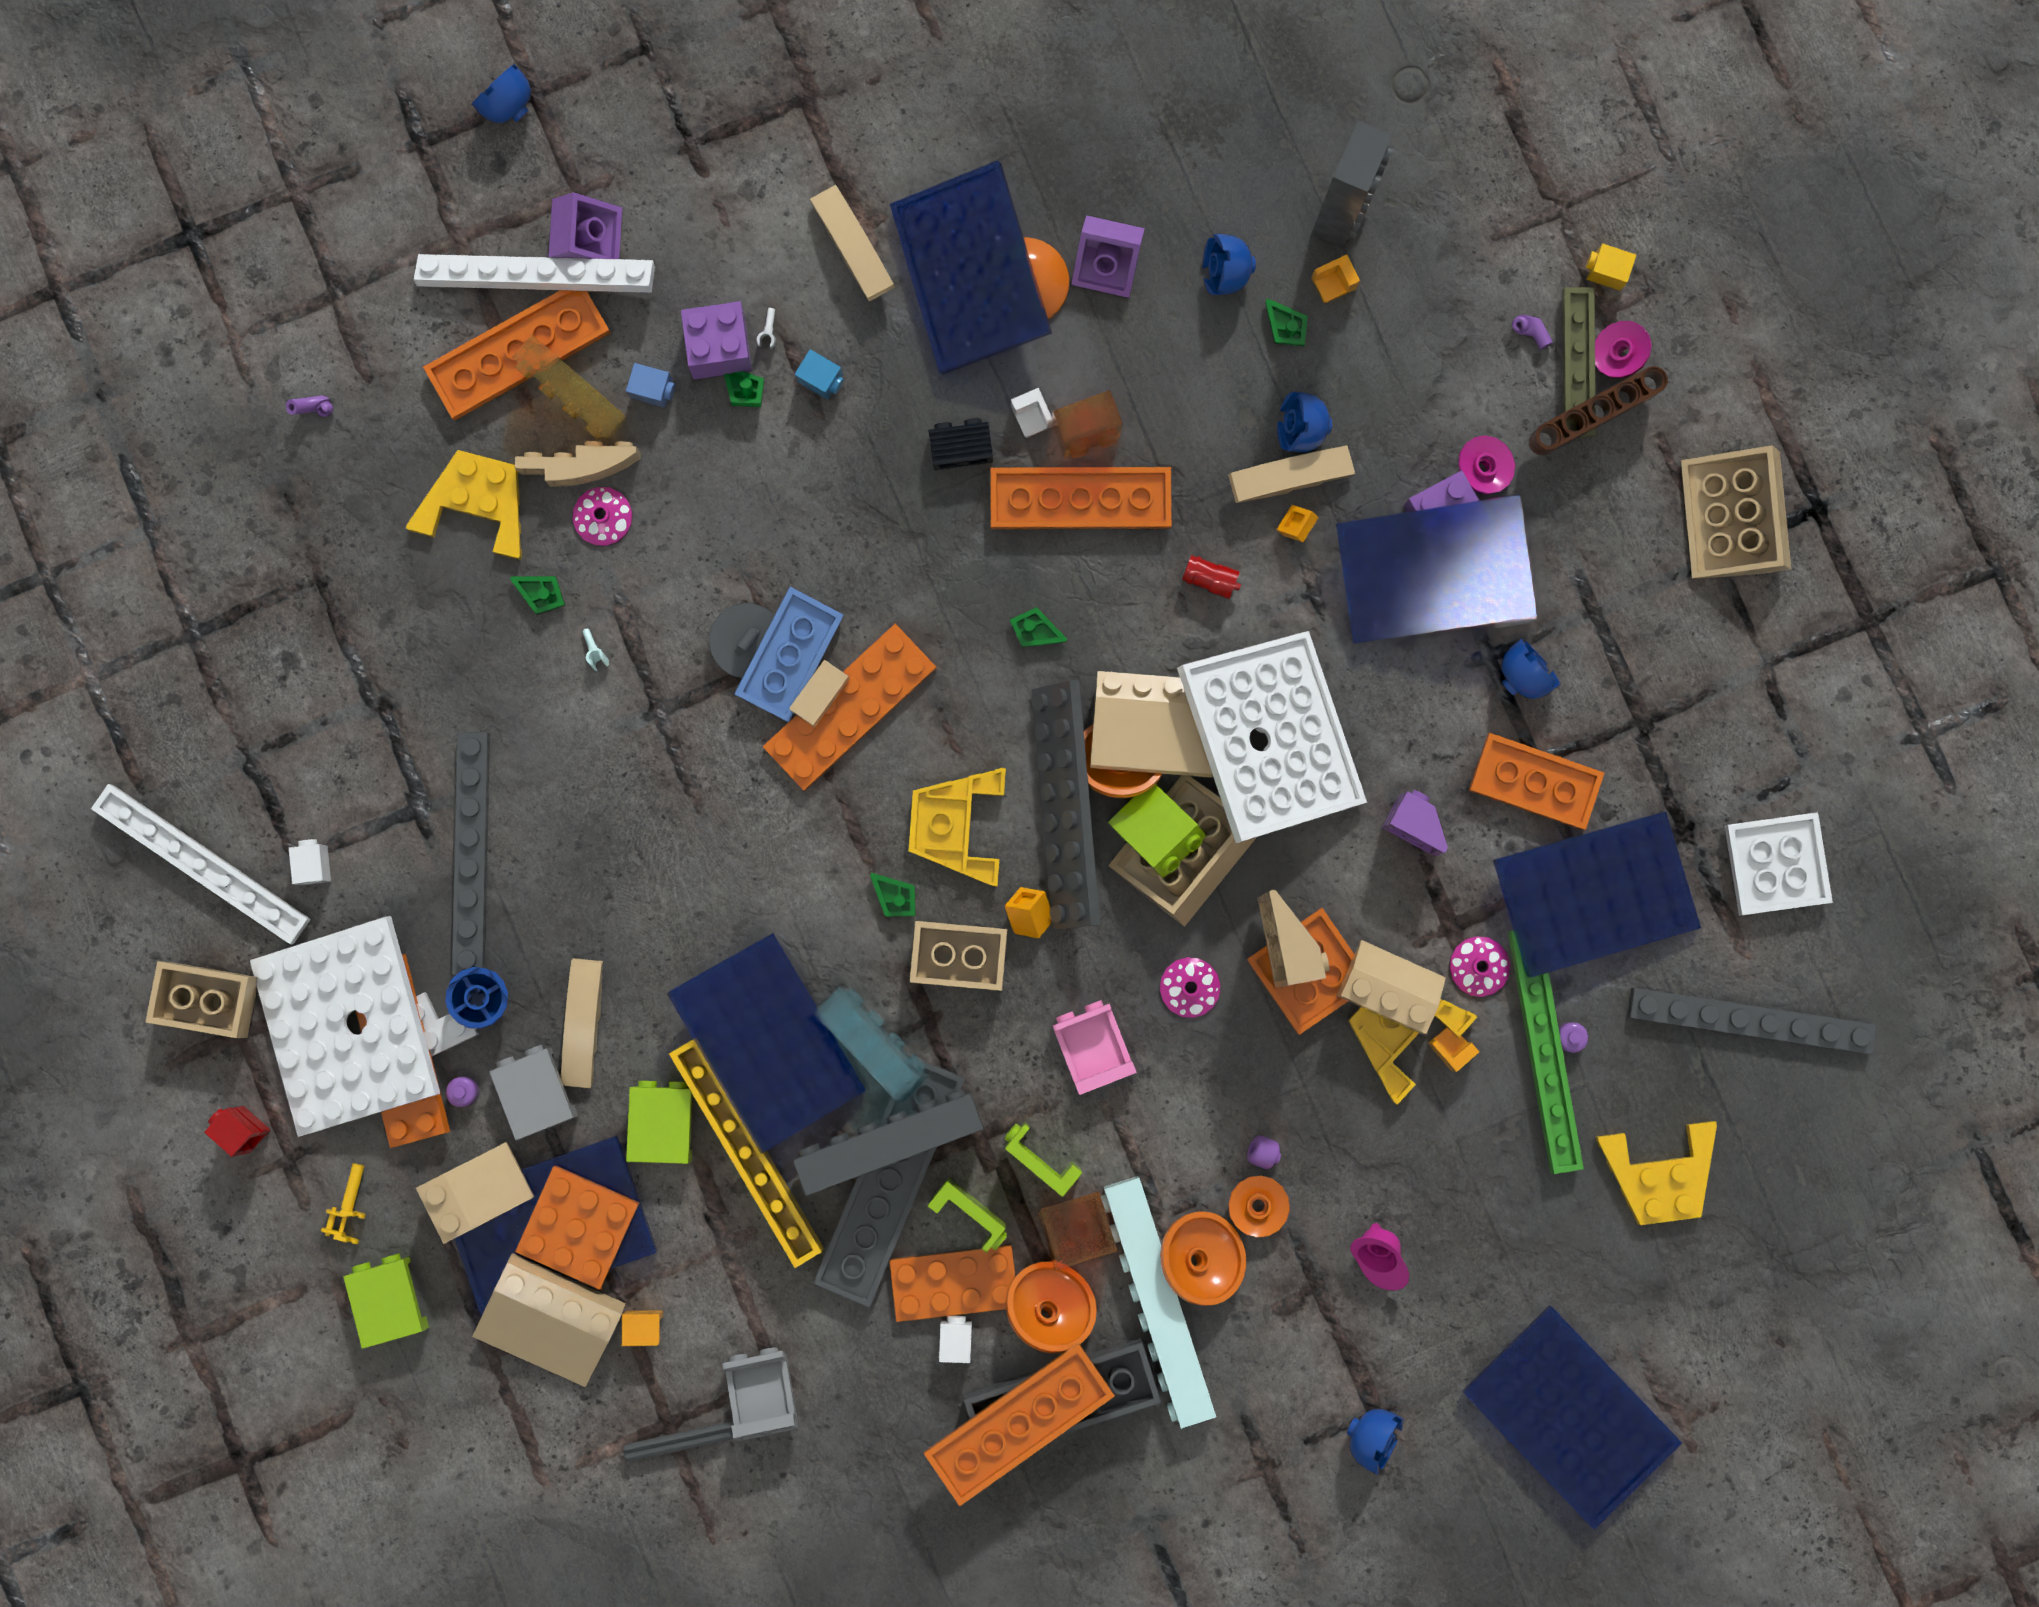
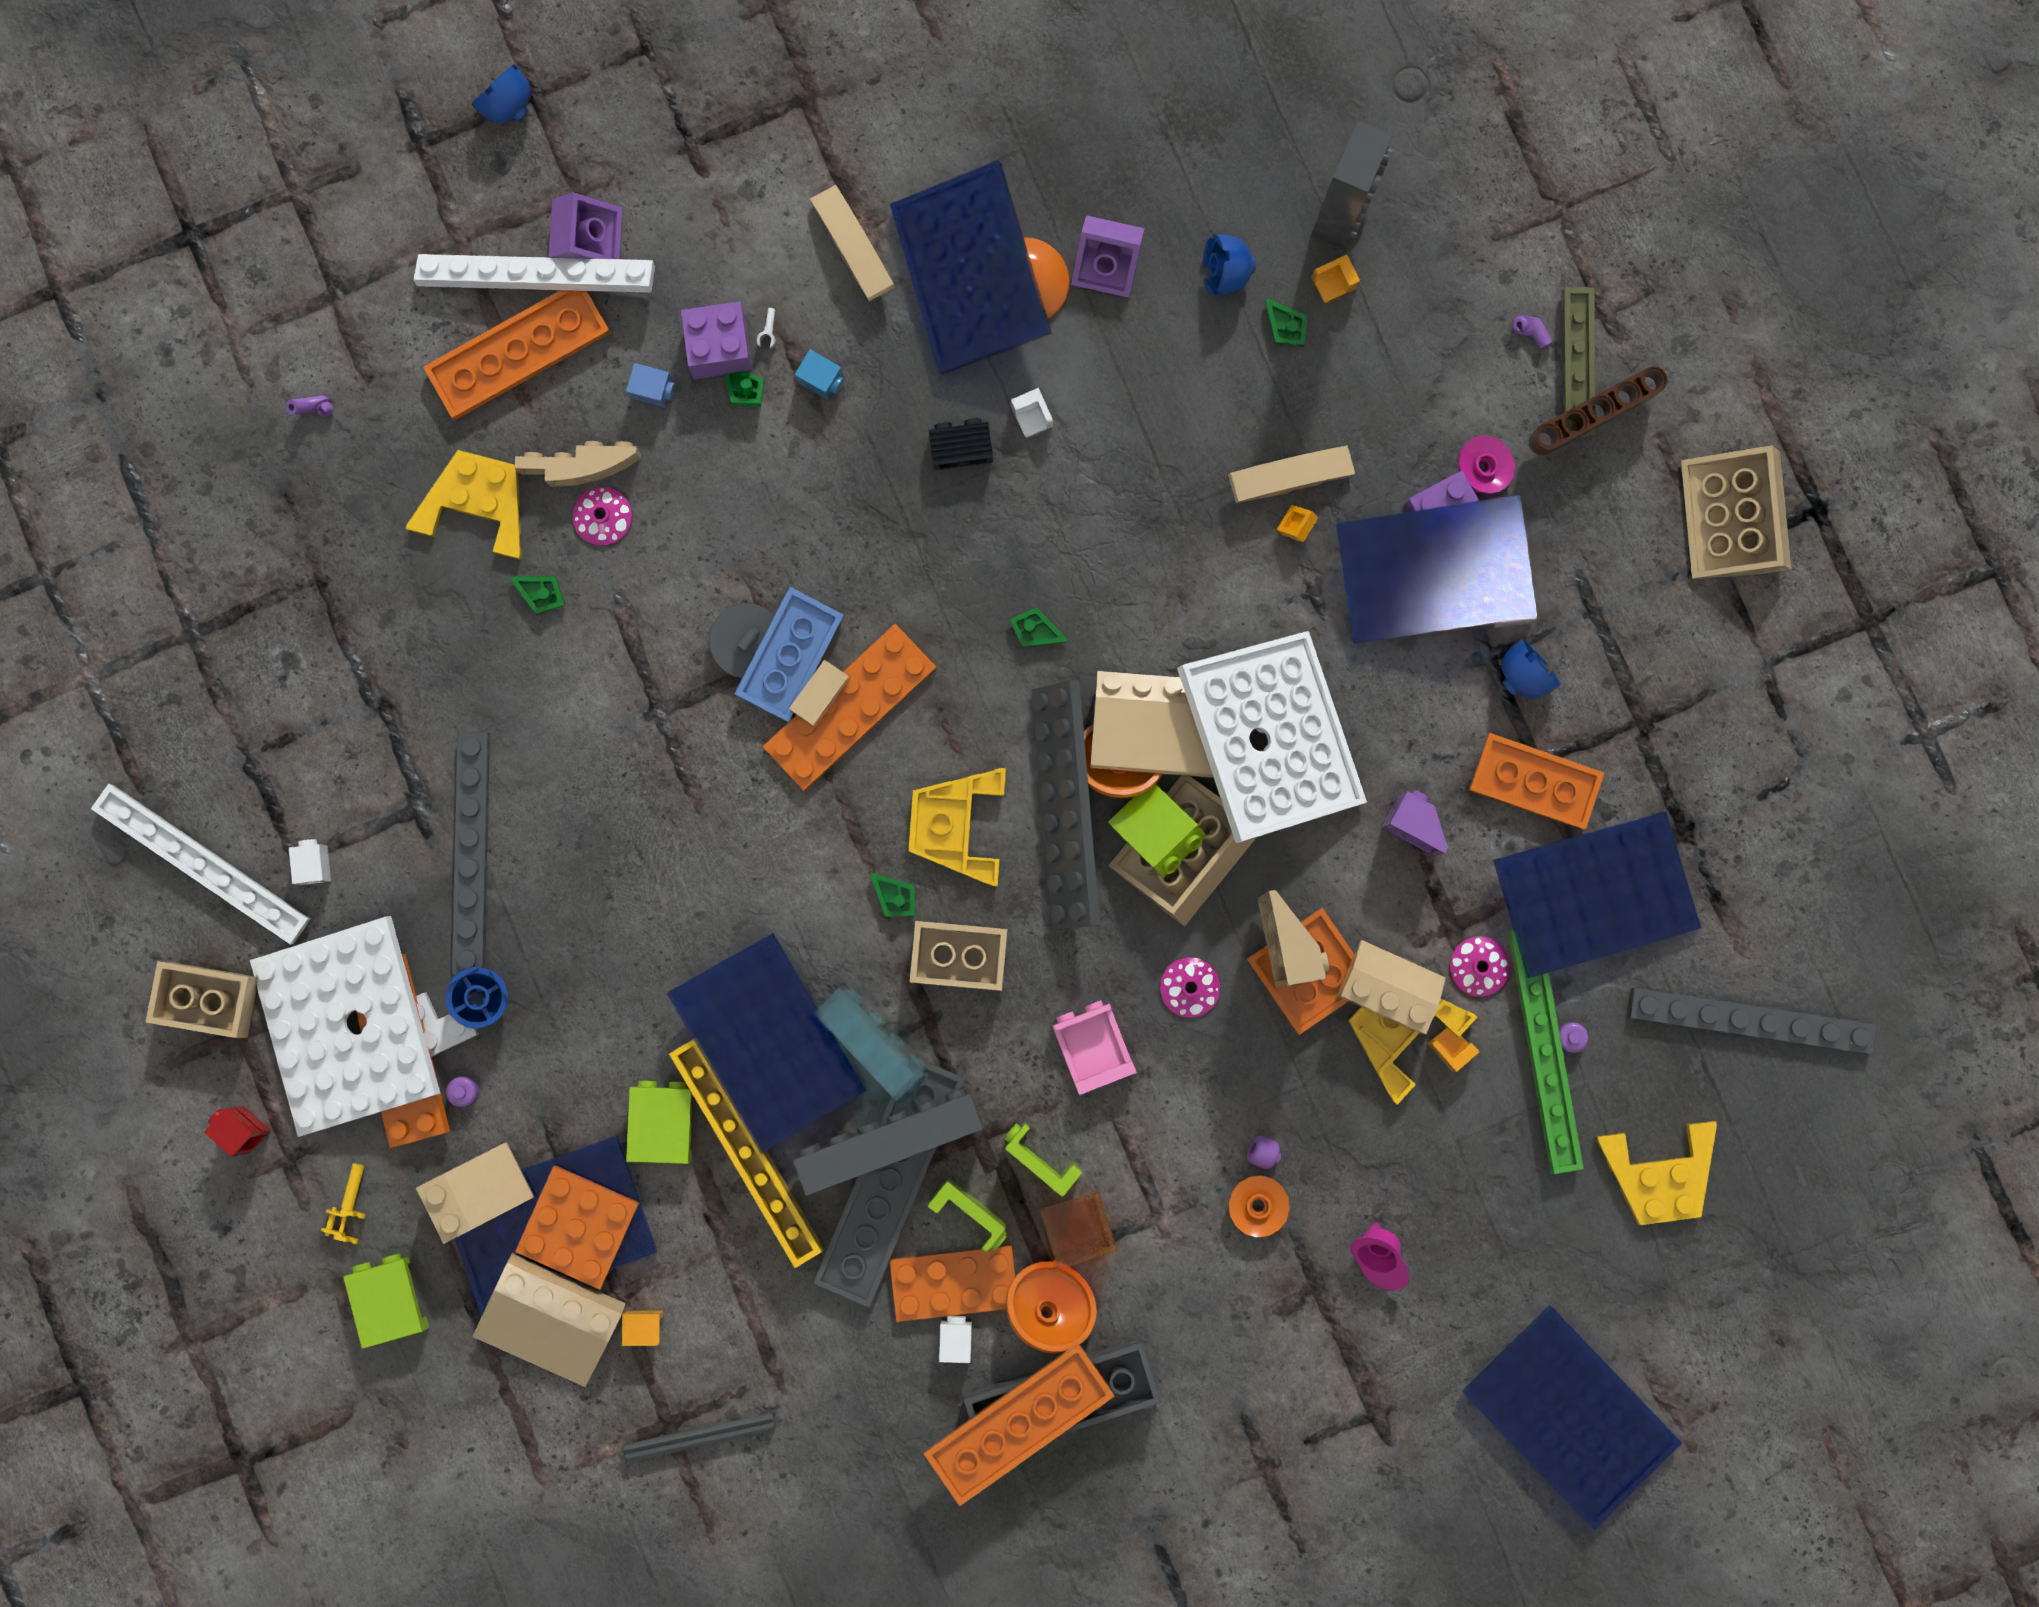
(532, 1092): light grey panel -> none
(571, 388): clear yellow brick -> none
(581, 1022): tan slope -> none
(594, 653): light aqua hand -> none
(760, 1394): light grey panel -> none
(1029, 912): light orange panel -> none
(1081, 498): orange plate -> none
(1087, 425): clear orange brick -> none
(1160, 1304): light aqua brick -> none
(1212, 577): red piece -> none
(1218, 1257): orange dish -> none
(1304, 423): blue cylinder -> none
(1374, 1438): blue cylinder -> none
(1610, 266): yellow brick -> none
(1614, 340): dark pink dish -> none
(1778, 864): white plate -> none

